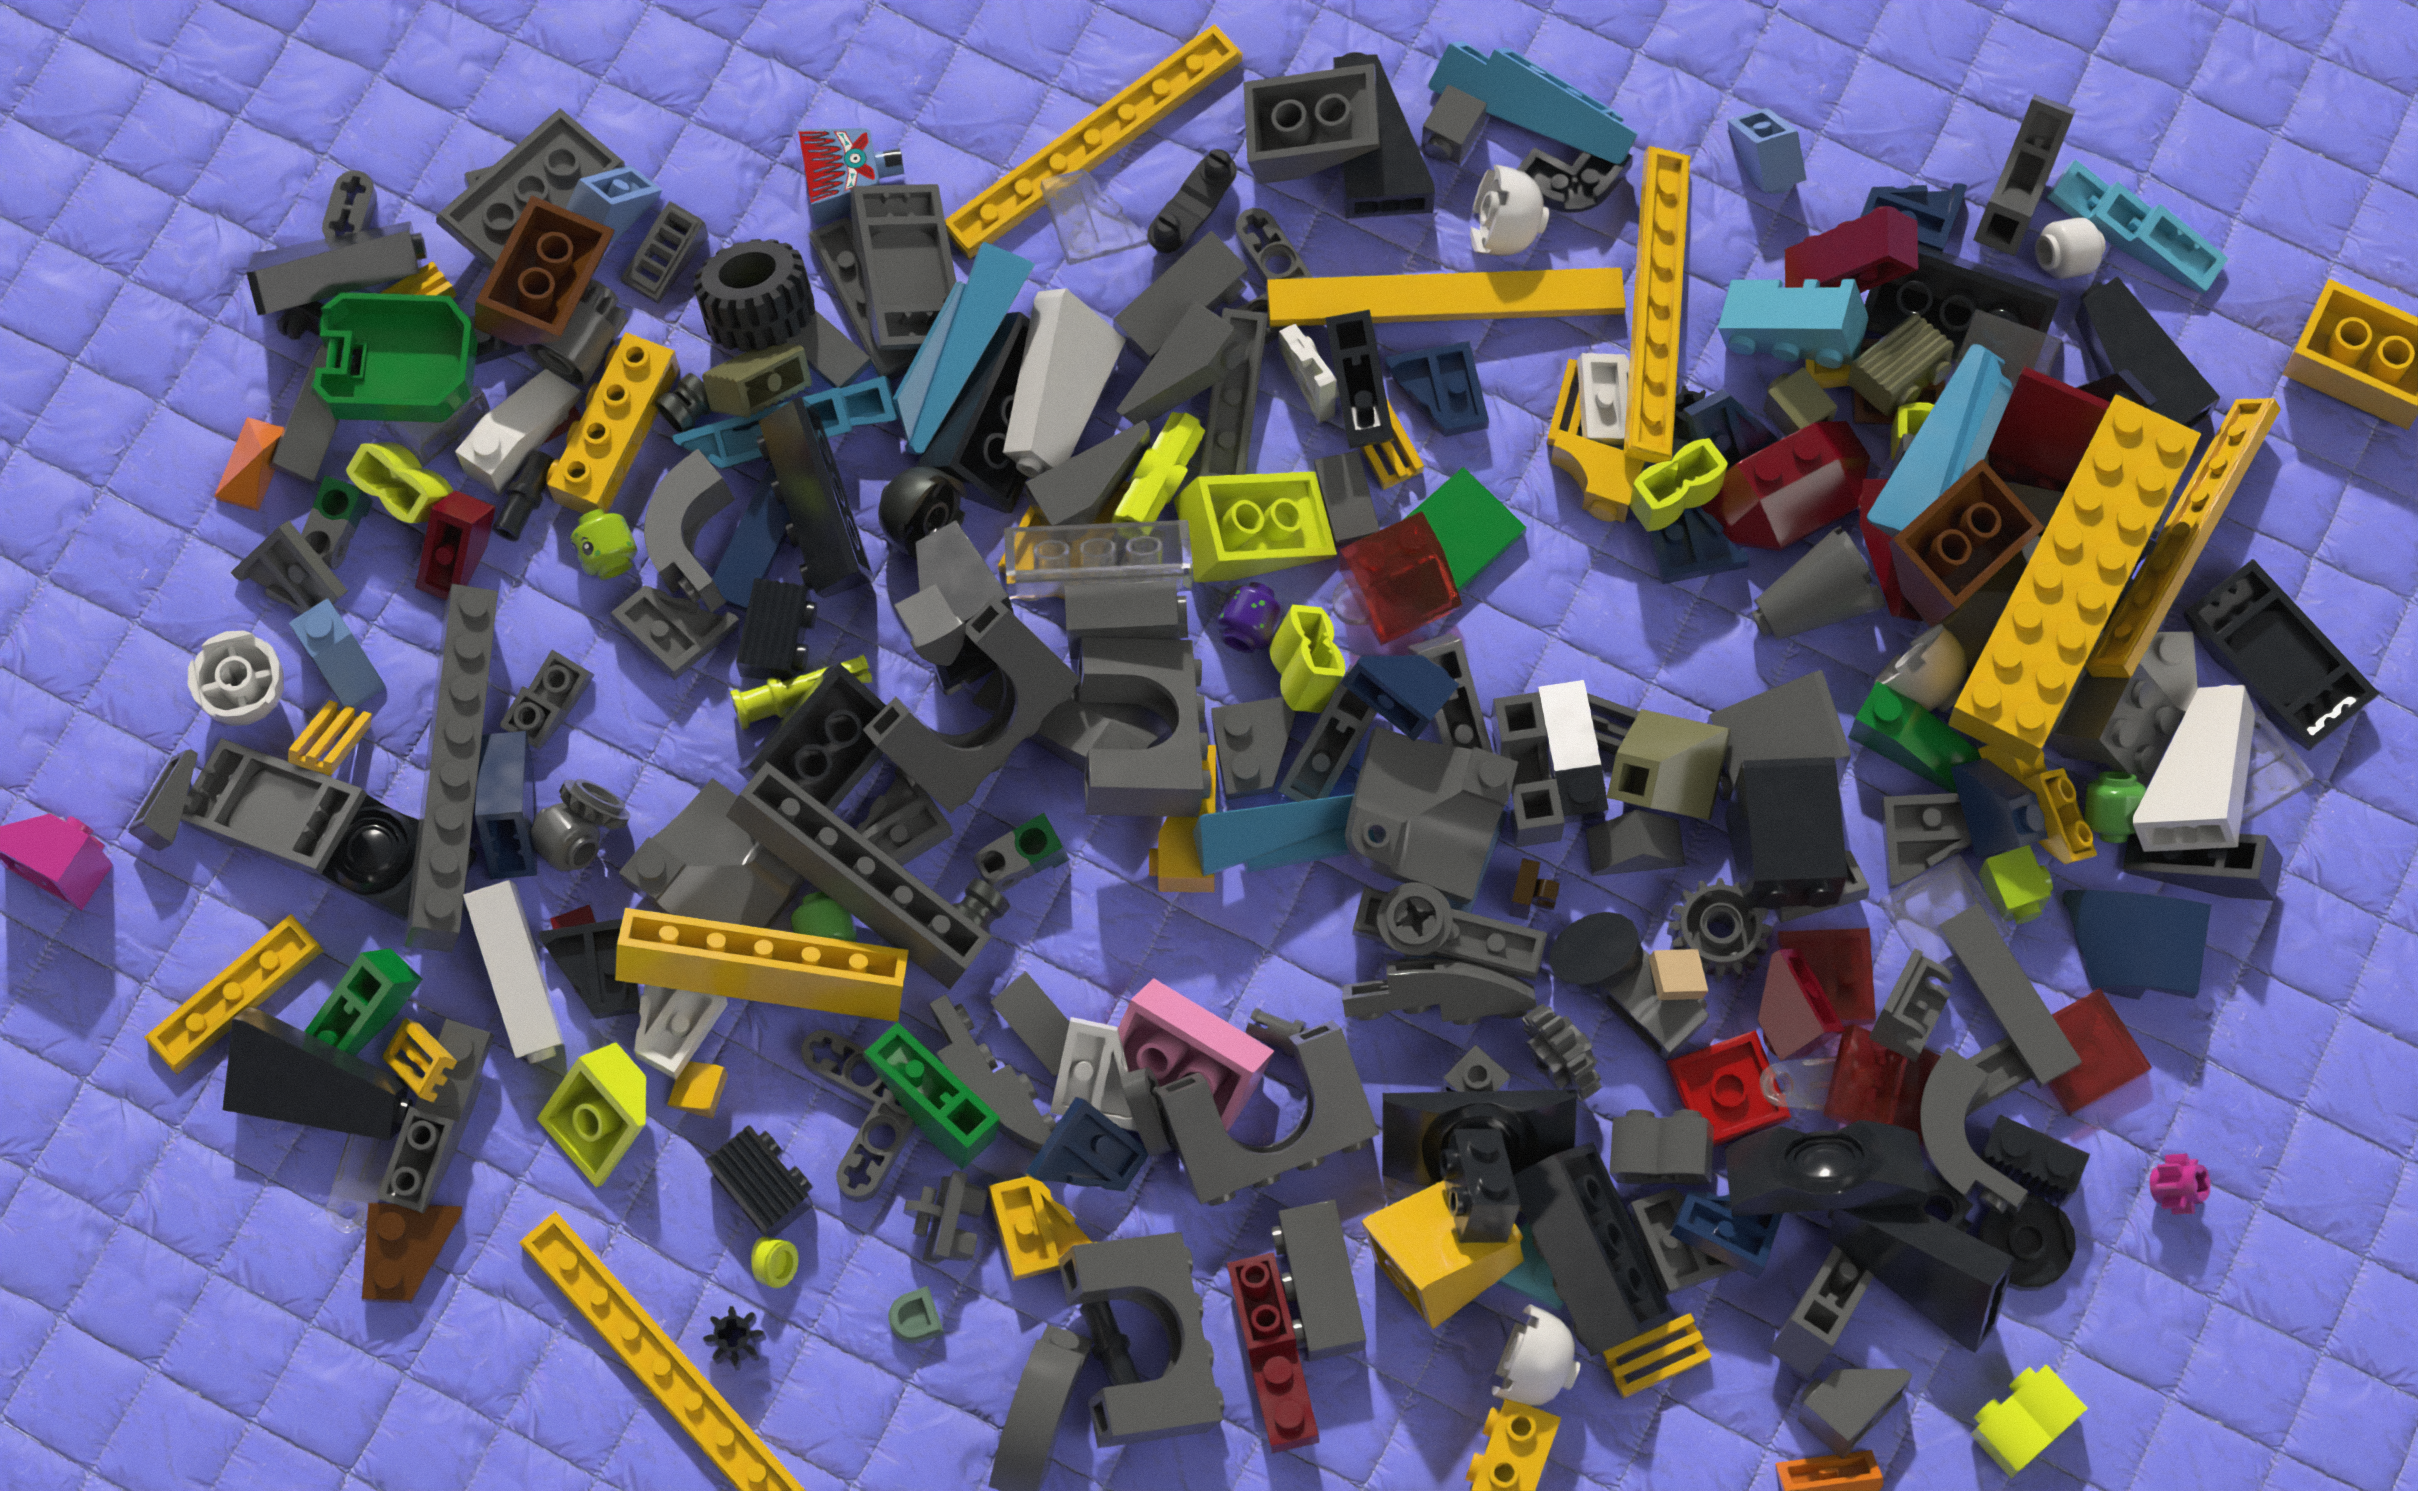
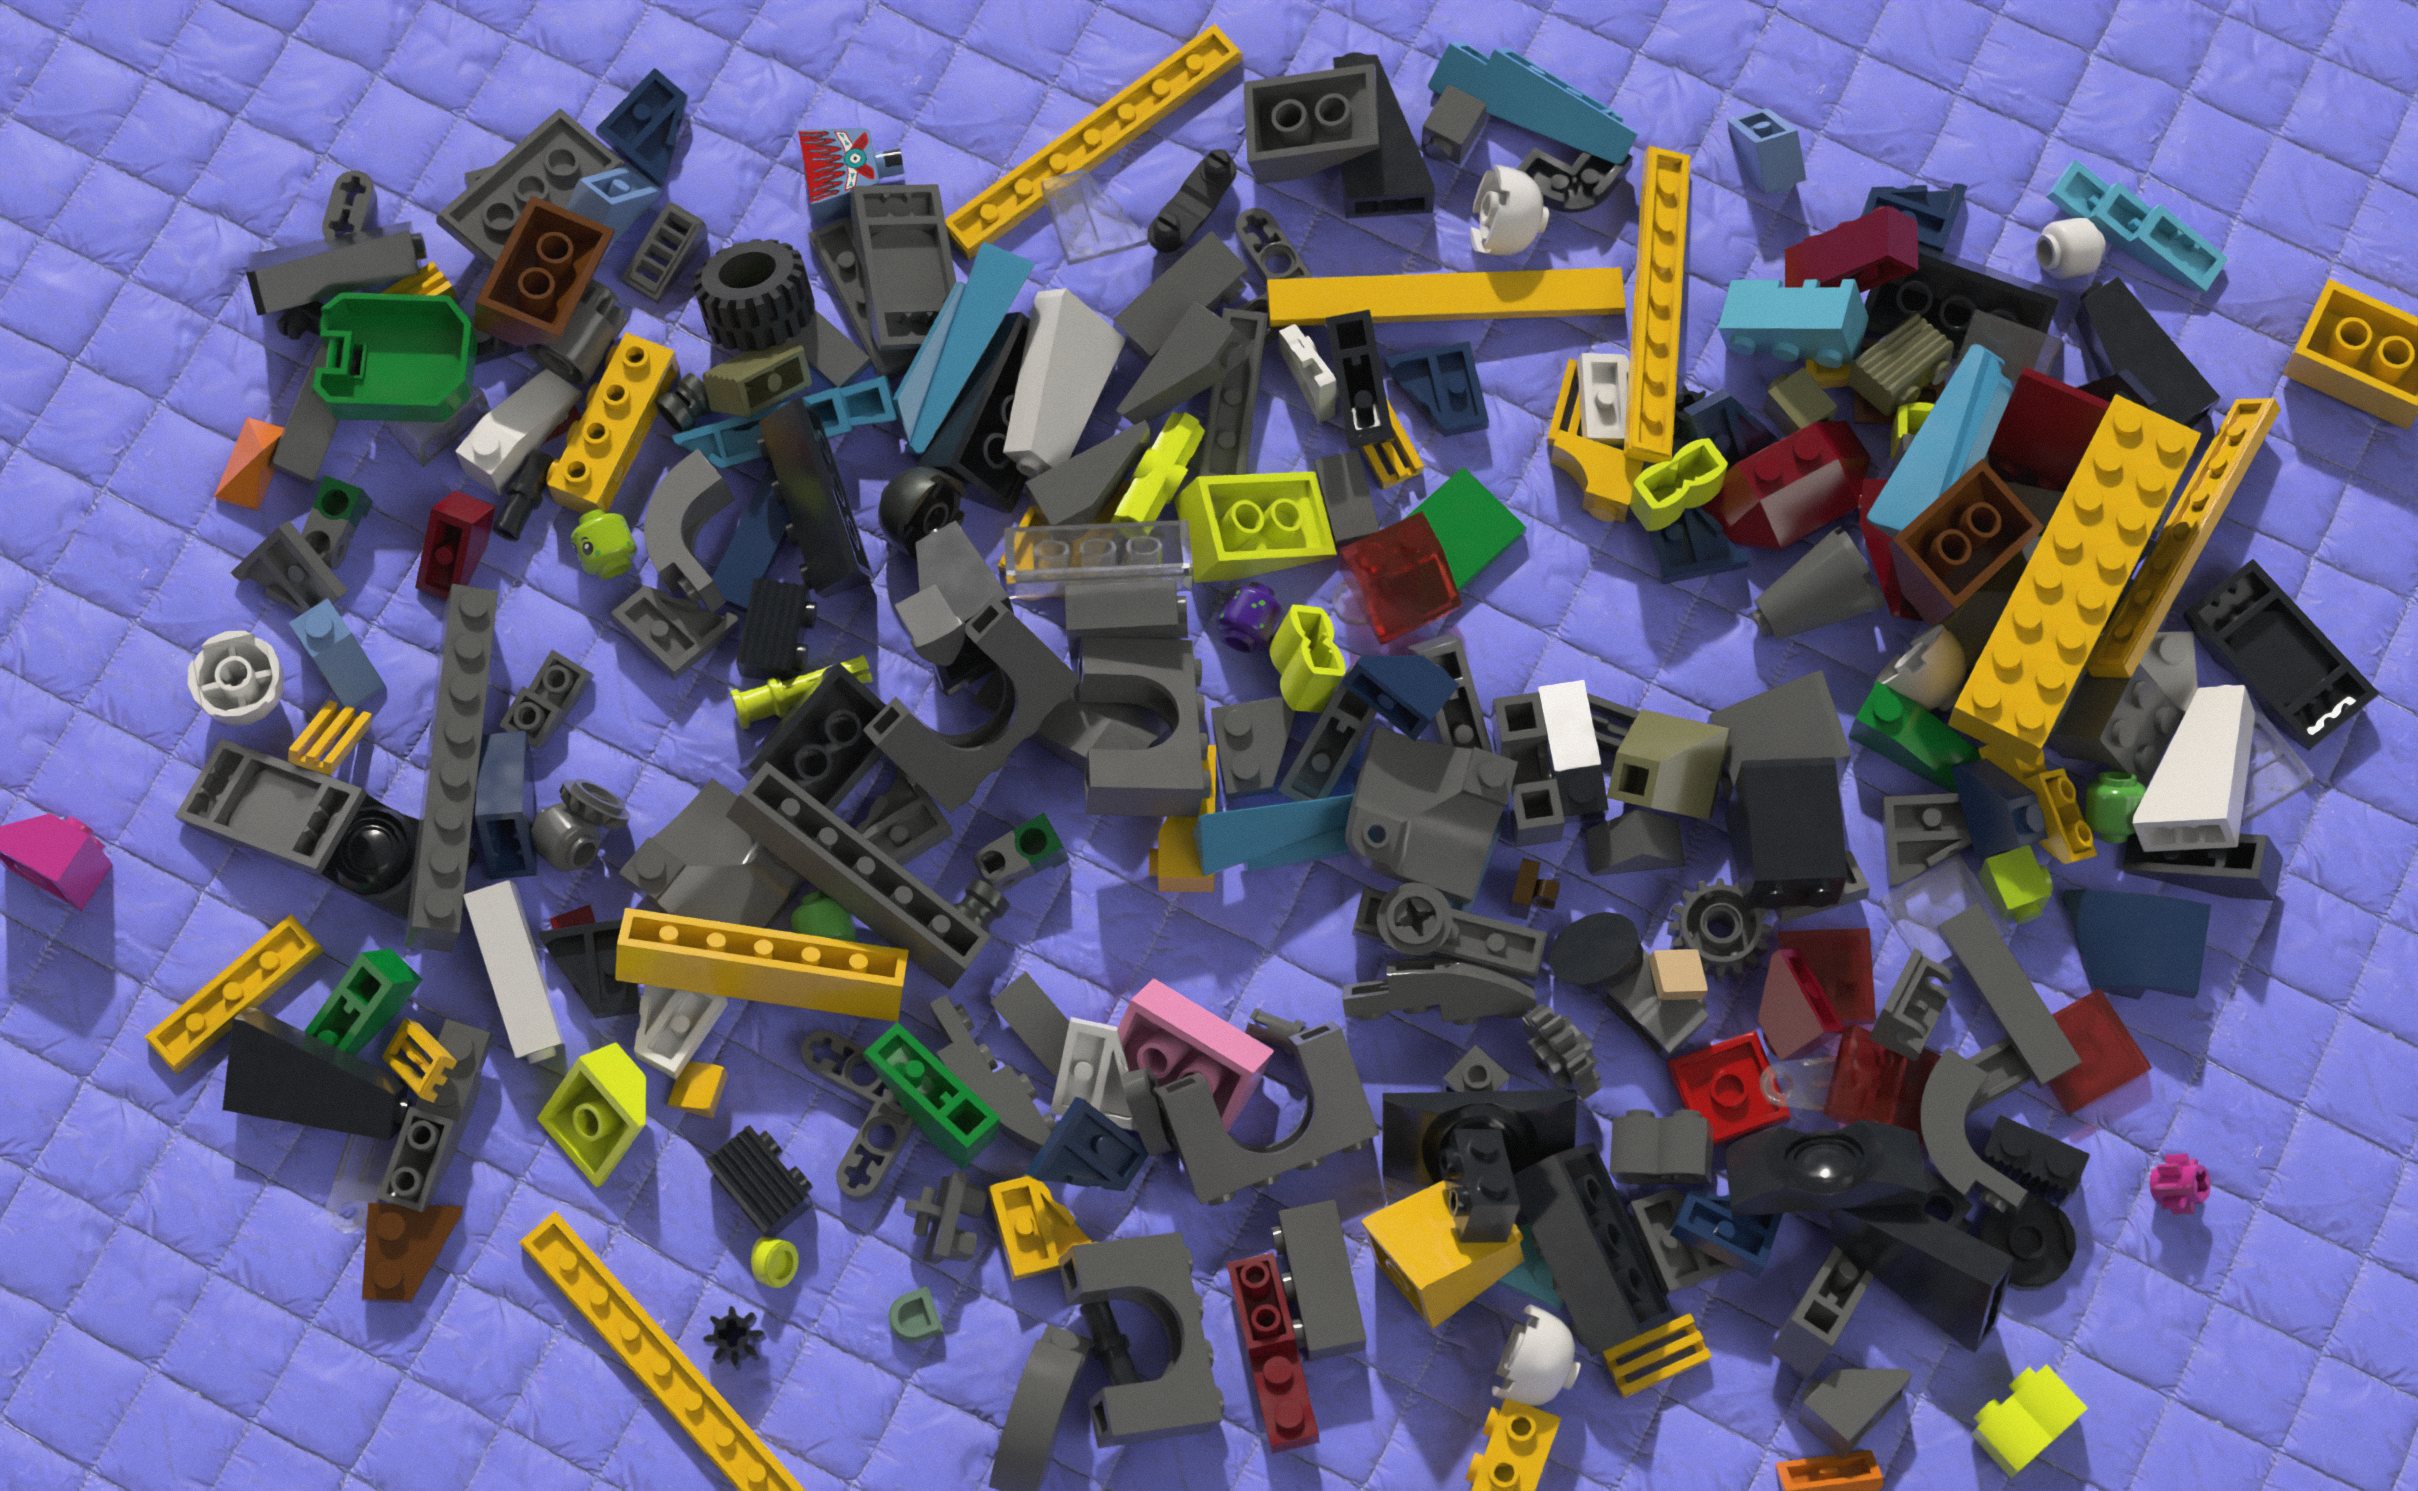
(162, 810): dark grey slope -> none
(398, 480): neon yellow brick -> none
(647, 125): none -> dark blue wing
(2024, 175): dark grey arch -> none

